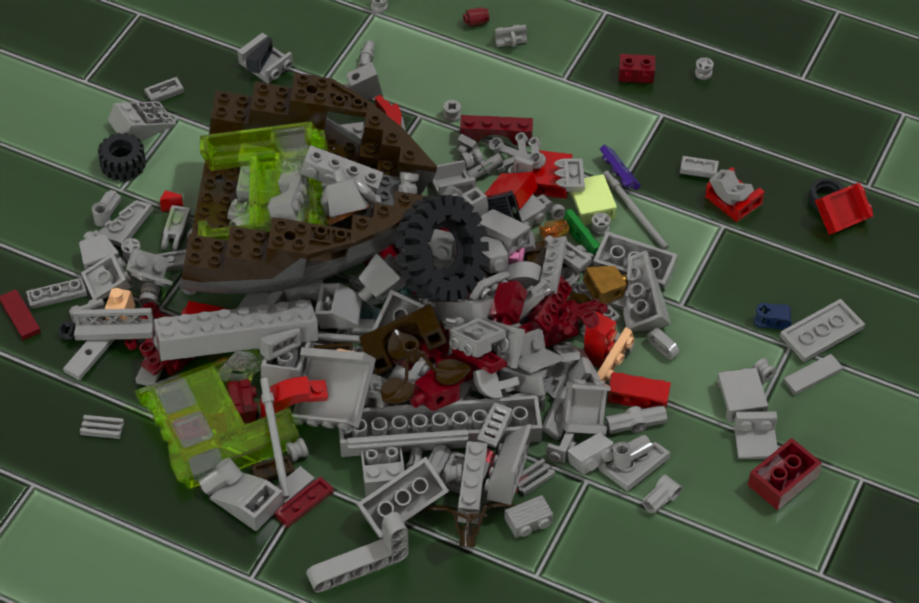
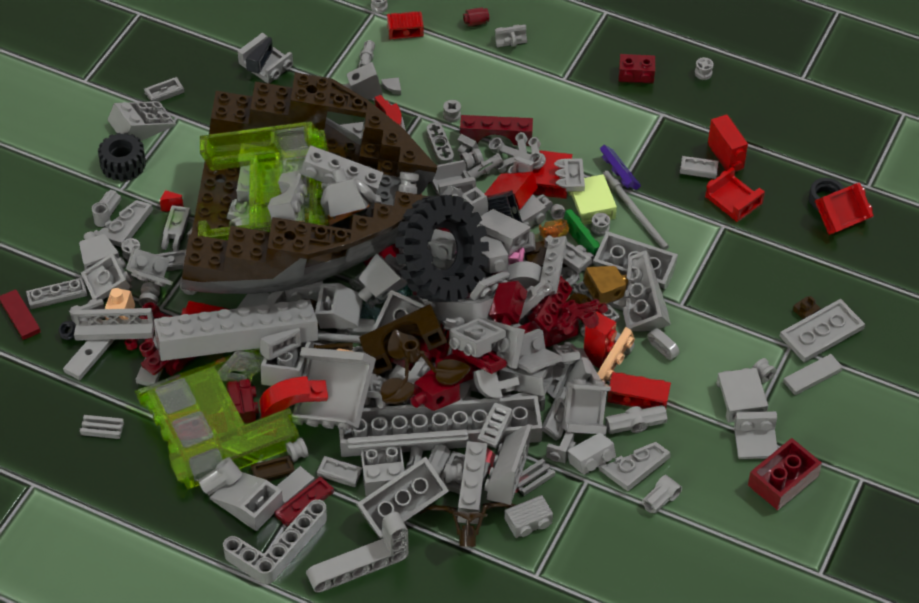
(268, 399): light grey bar -> none
(281, 546): none -> light grey beam
(339, 471): none -> light grey plate
(392, 85): none -> light grey tile
(405, 25): none -> red brick
(441, 137): none -> light grey beam
(626, 452): light grey piece -> none
(727, 143): none -> red brick
(728, 187): light grey brick -> none
(774, 315): dark blue piece -> none
(806, 307): none -> dark brown tile

